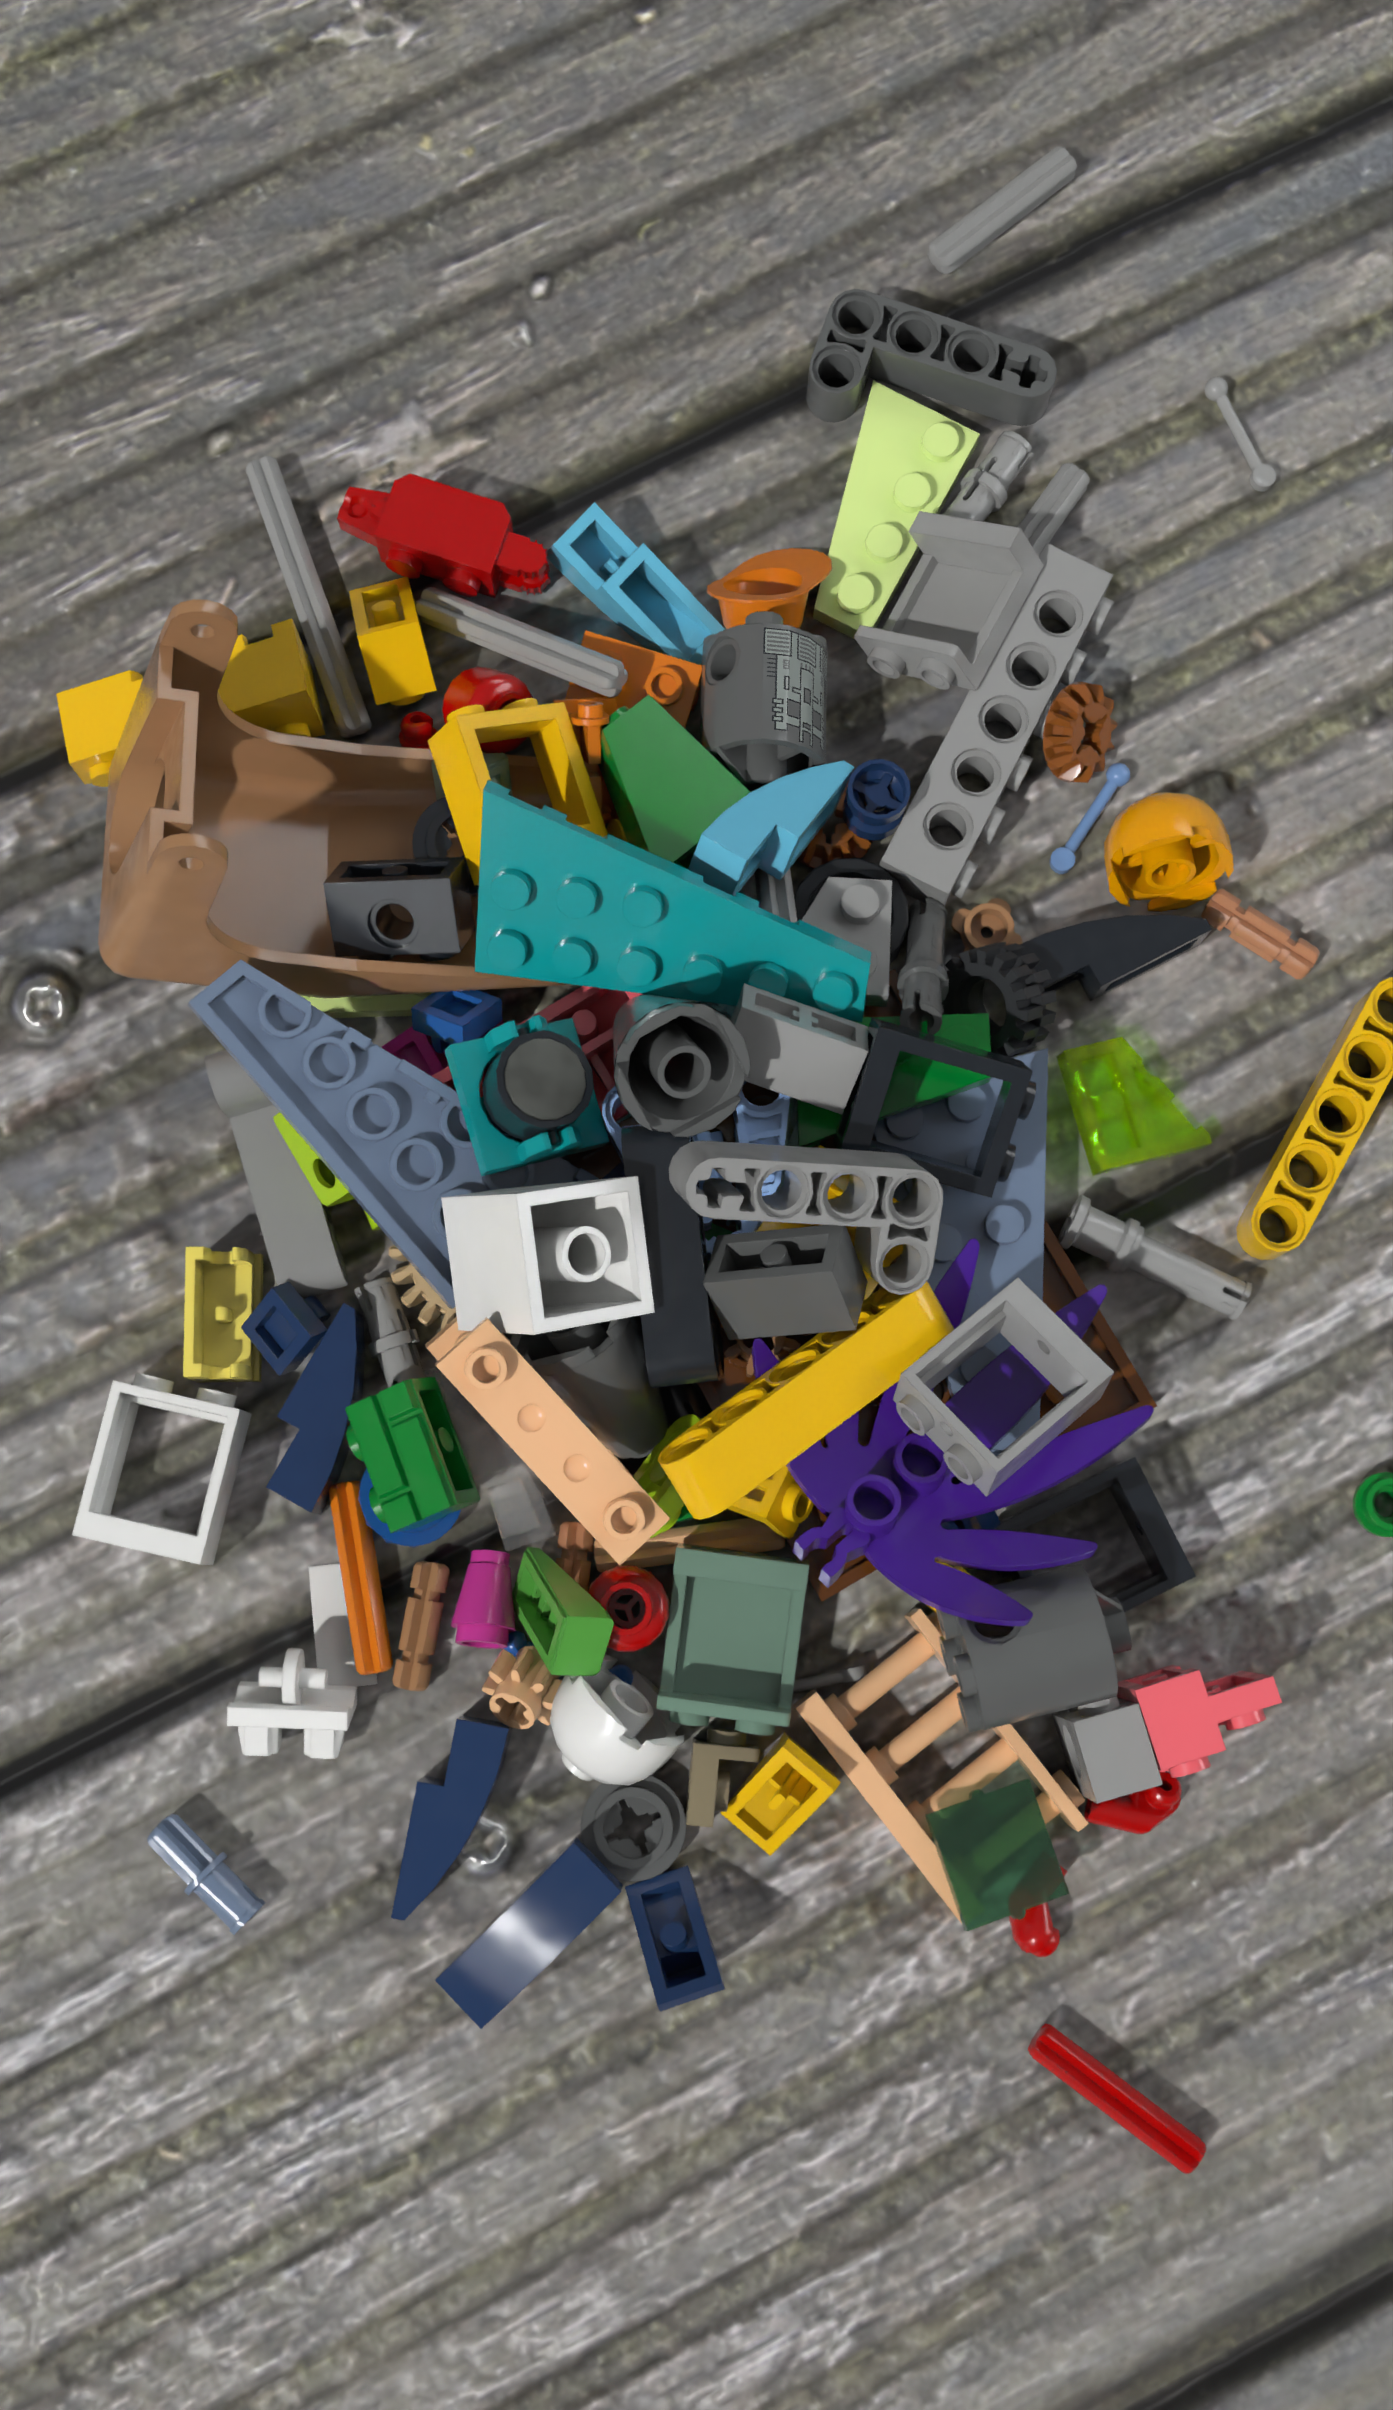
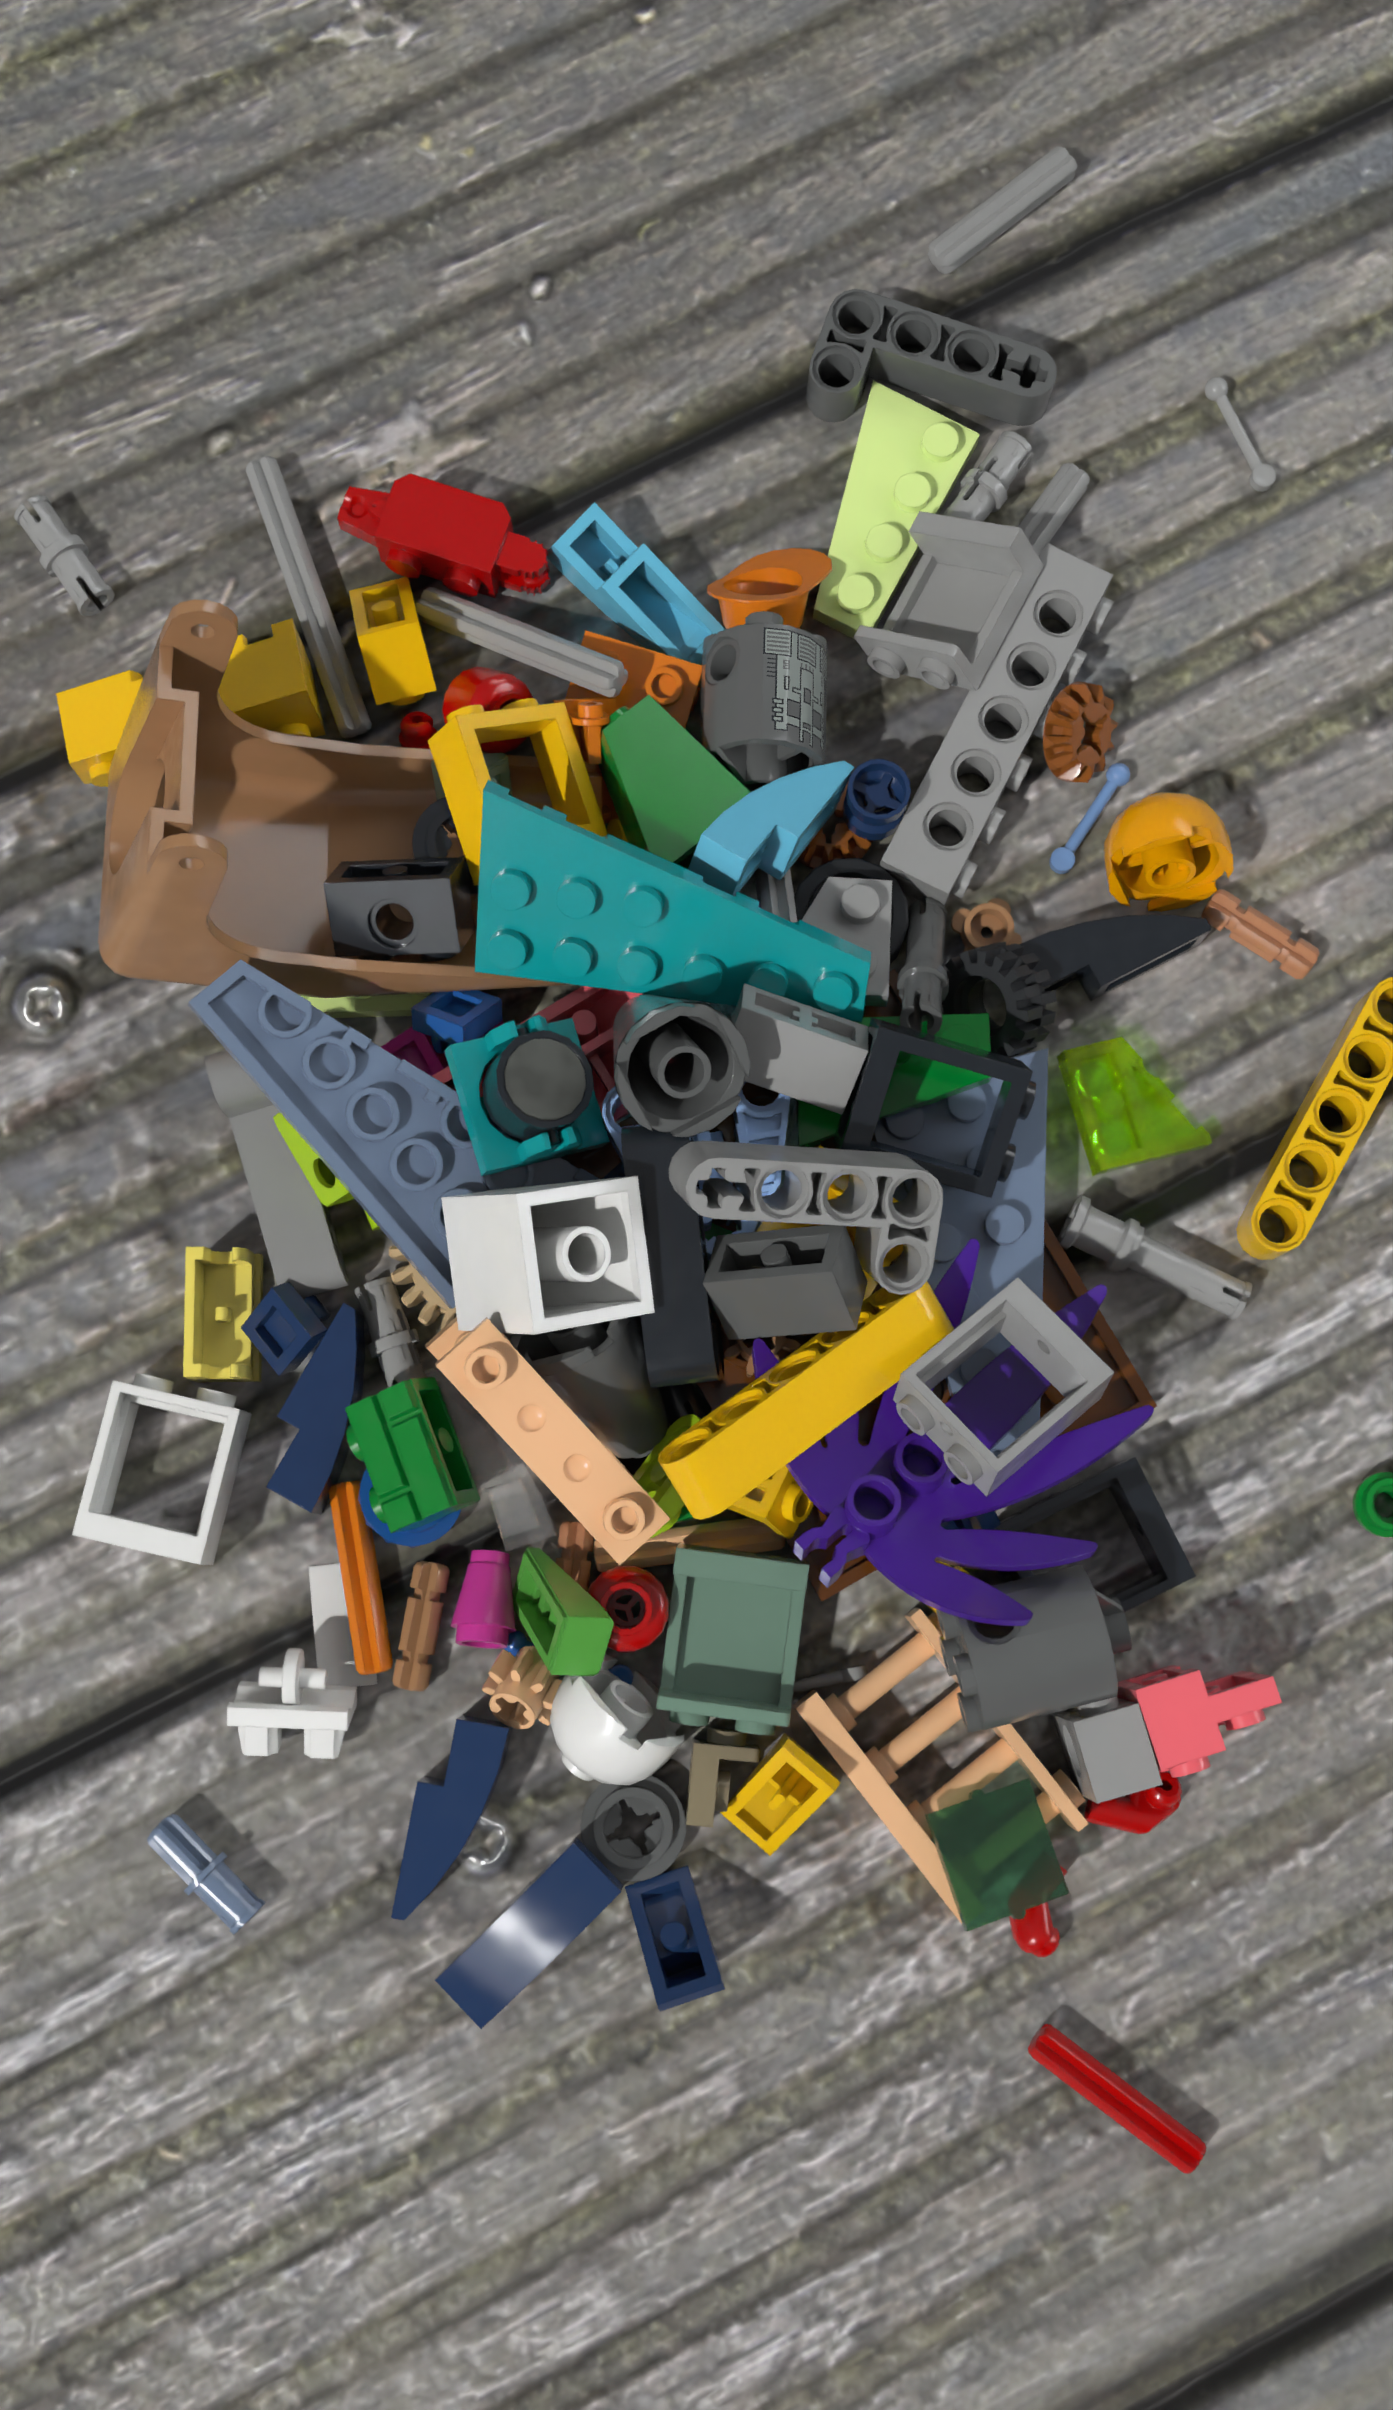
(64, 555): none -> light grey pin

